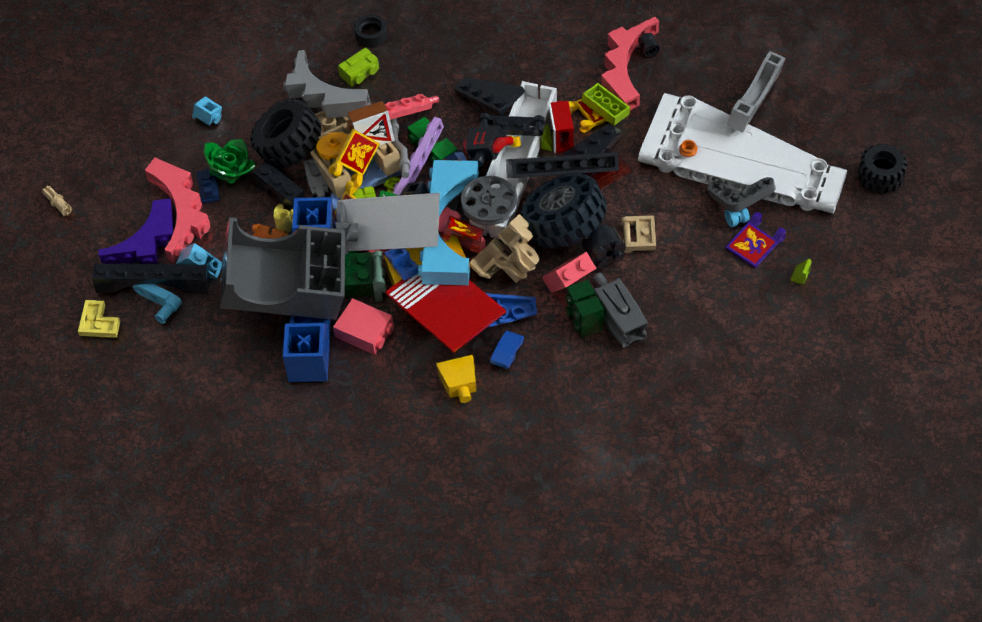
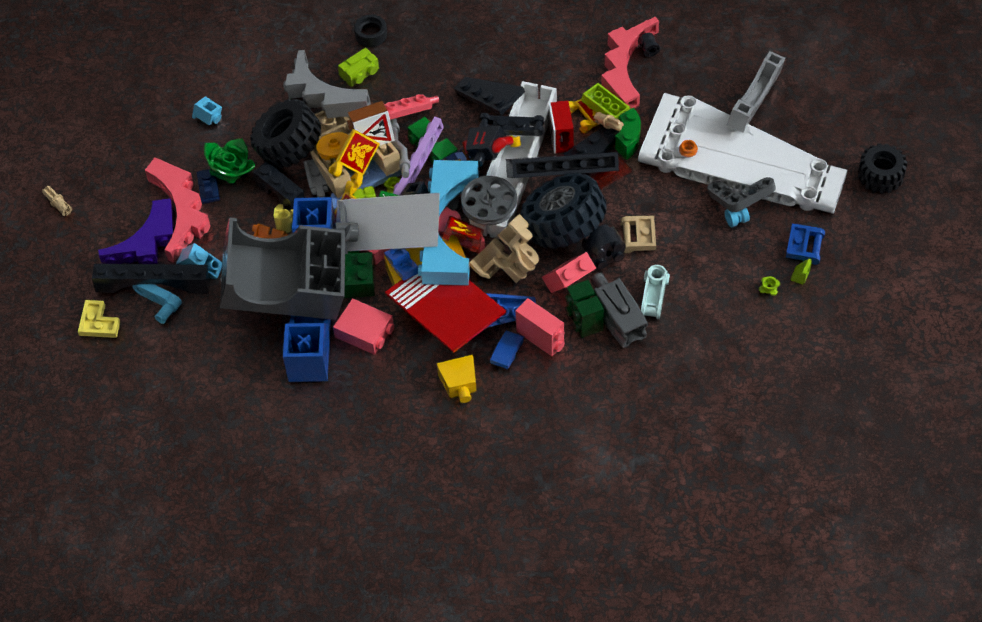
(378, 275): sand green plate -> none
(540, 327): none -> coral brick
(546, 140): lime slope -> none
(608, 121): none -> tan axle
(629, 137): none -> green brick
(654, 290): none -> light aqua piece
(754, 244): flag -> none
(769, 281): none -> lime plate
(799, 240): none -> blue plate

